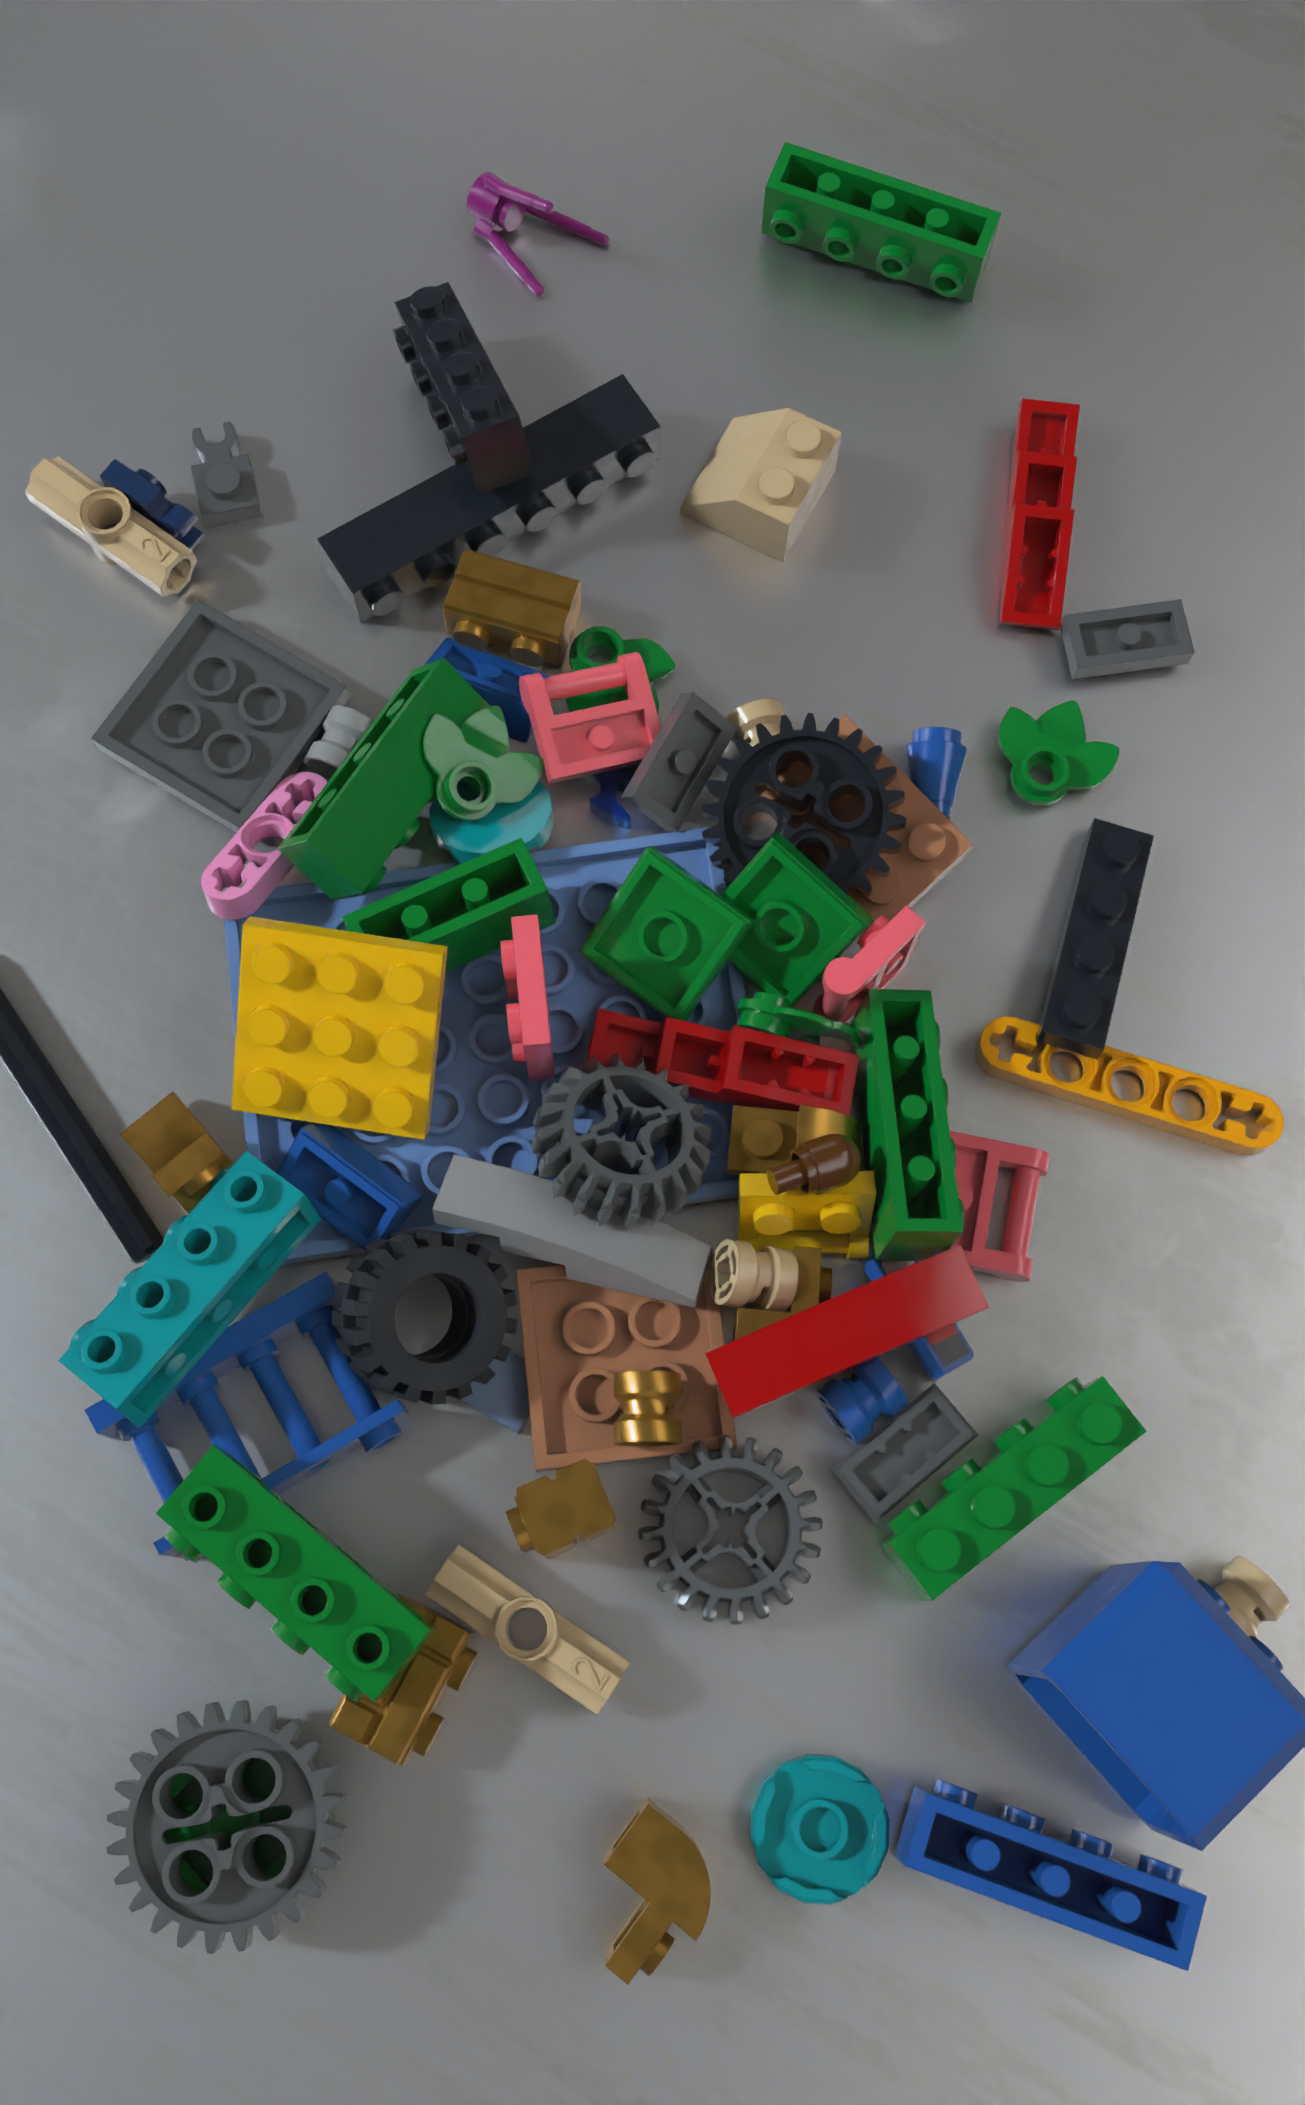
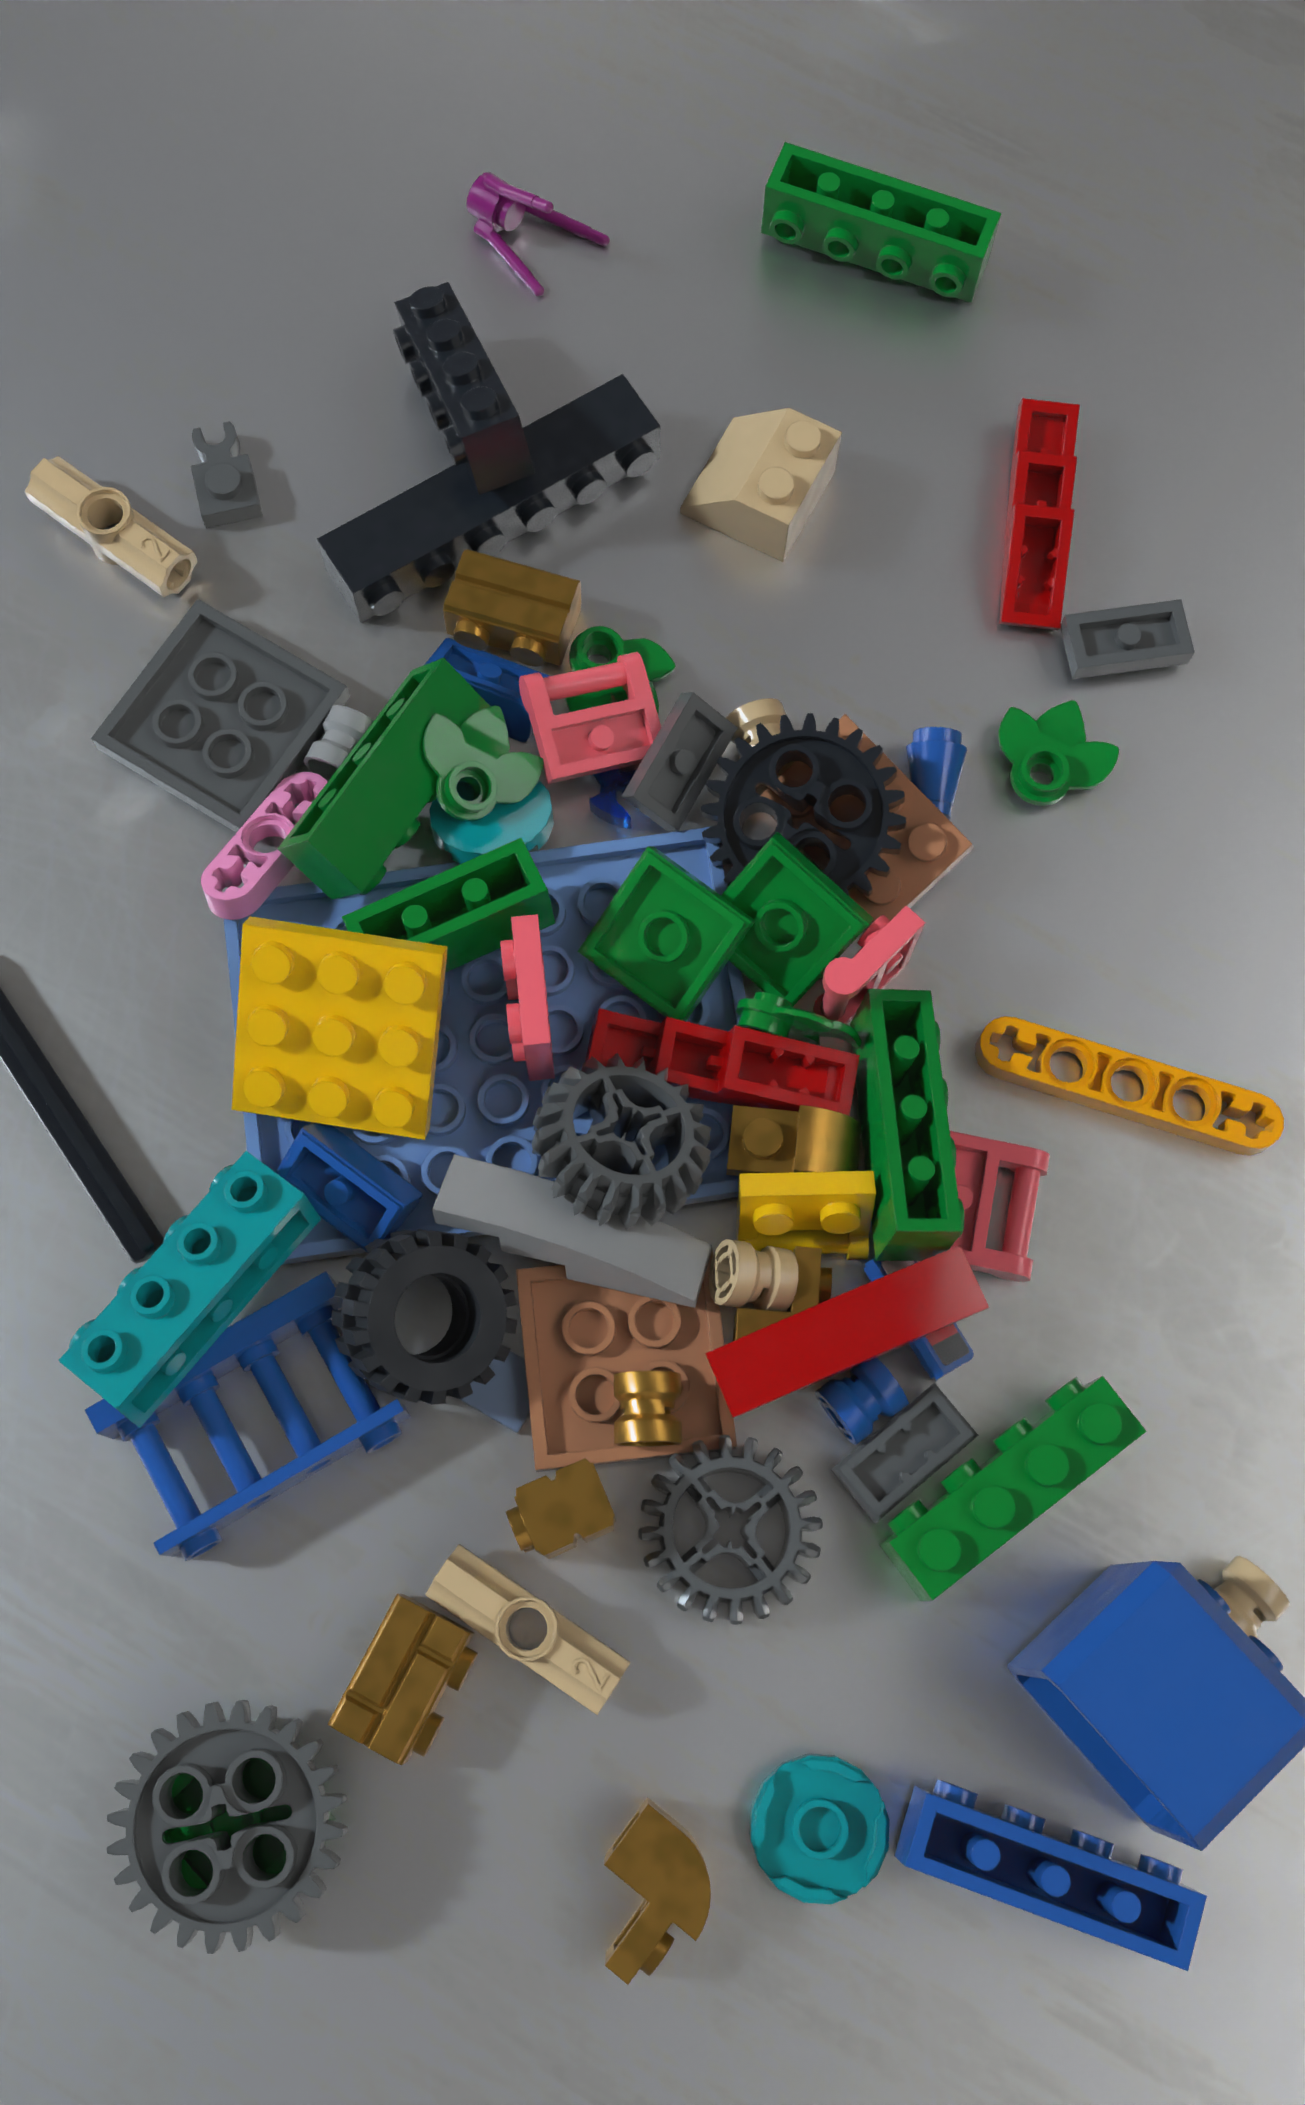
(148, 498): dark blue plate -> none
(177, 1150): pearl gold brick -> none
(296, 1574): green brick -> none
(817, 1166): reddish brown cylinder -> none
(1095, 939): black plate -> none

